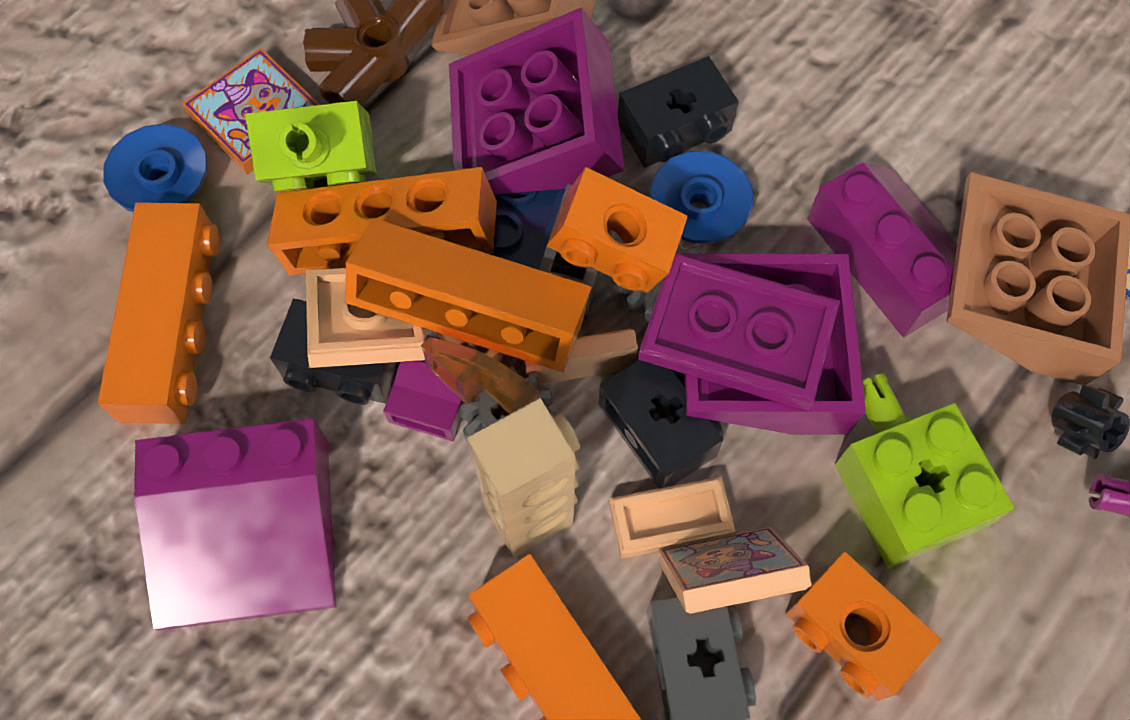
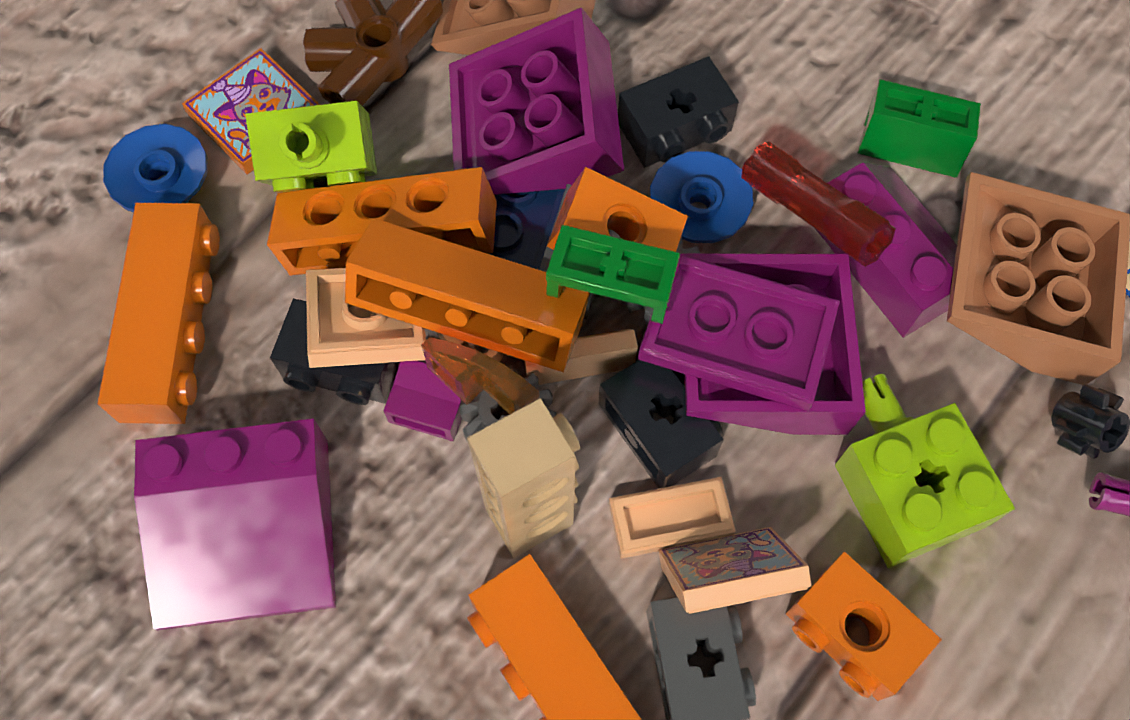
(612, 269): none -> green hinge
(842, 220): none -> clear red axle
(920, 128): none -> green hinge

